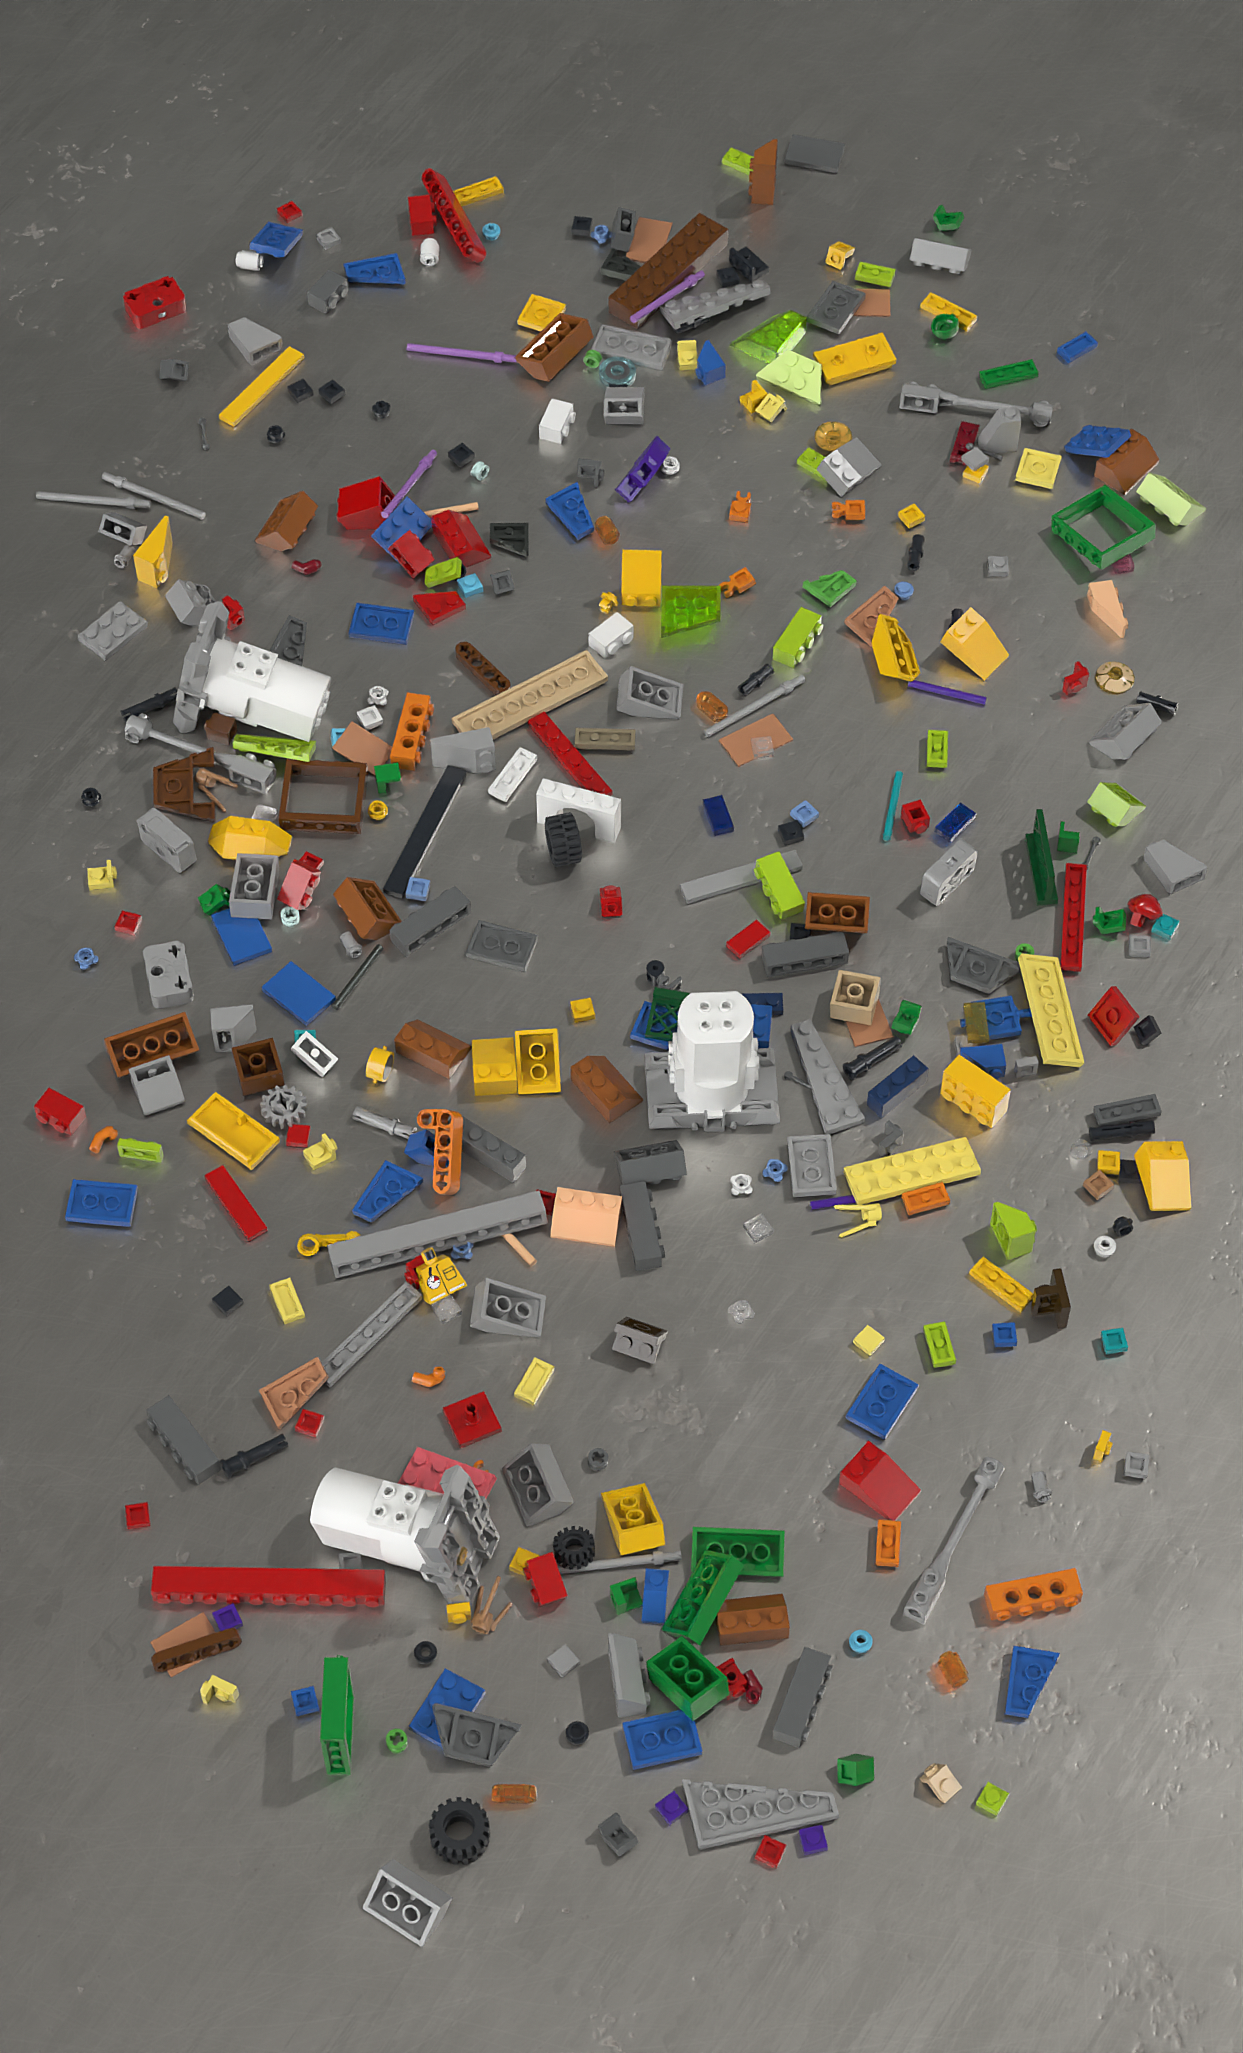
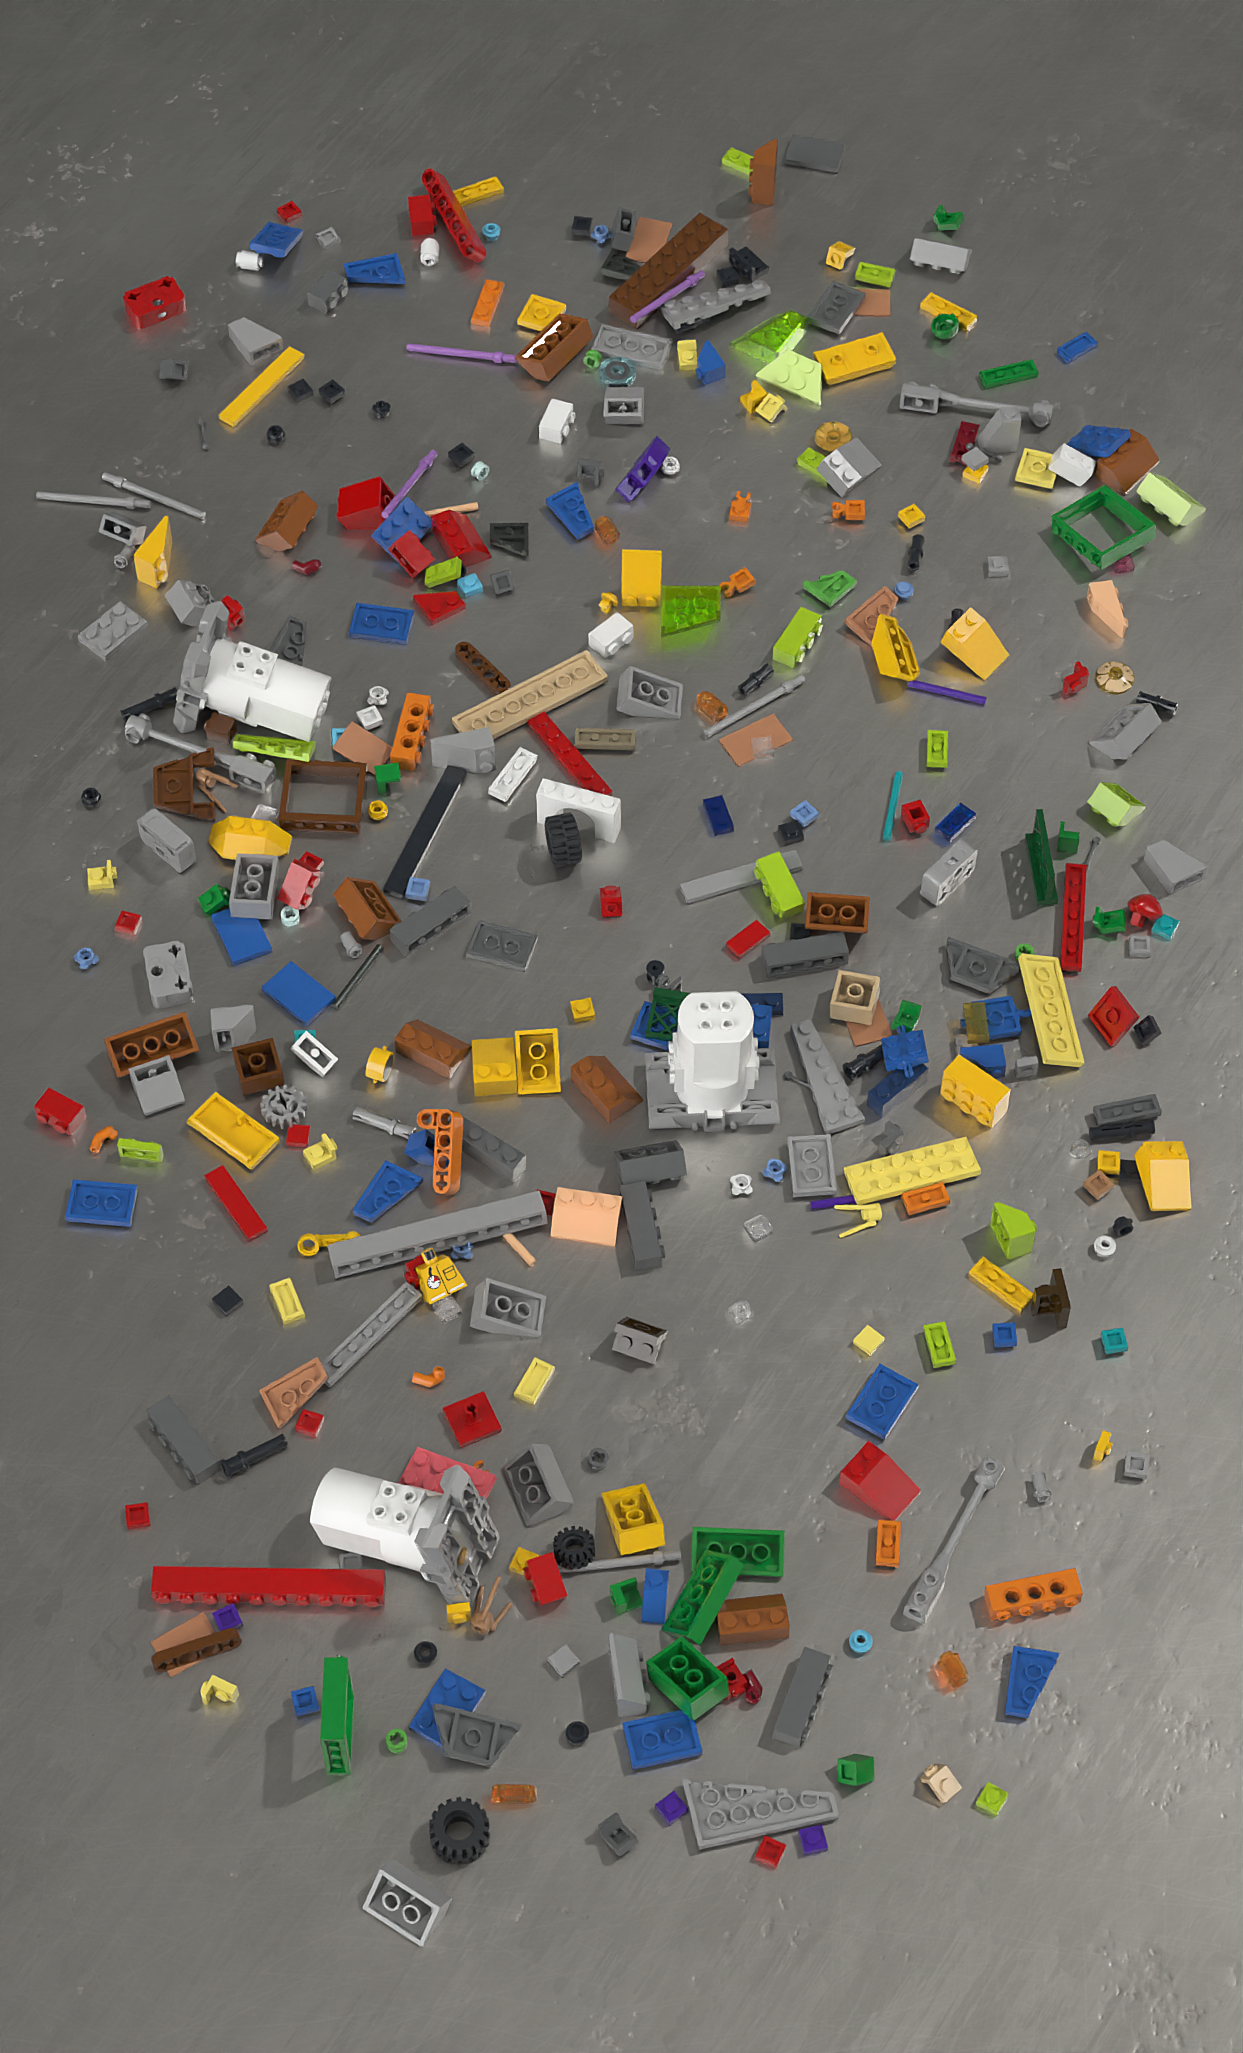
(487, 303): none -> orange plate
(904, 1050): none -> blue plate
(1072, 465): none -> white brick

